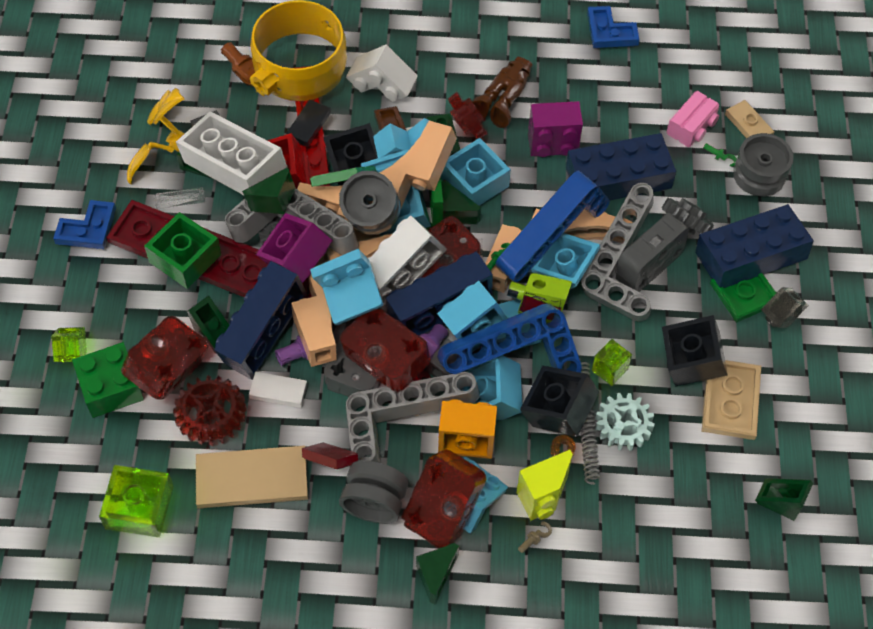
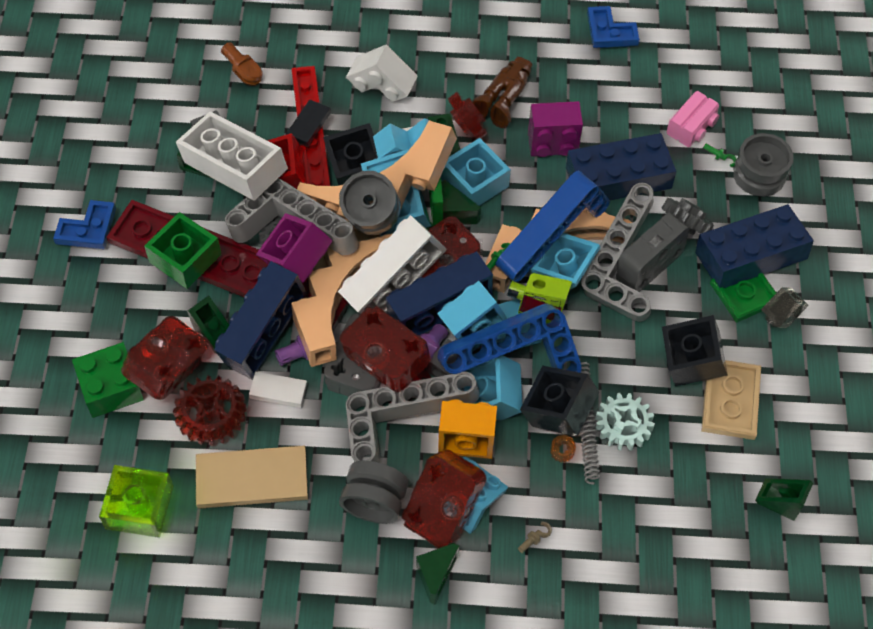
(68, 344): clear neon green brick -> none
(167, 101): yellow plant -> none
(179, 198): clear tile -> none
(271, 194): dark green slope -> none
(297, 83): yellow cylinder -> none
(329, 455): dark red tile -> none
(339, 176): green tile -> none
(348, 286): medium azure bracket -> none
(388, 115): reddish brown tile -> none
(543, 484): neon yellow slope -> none
(611, 362): clear neon green brick -> none
(747, 119): tan plate -> none

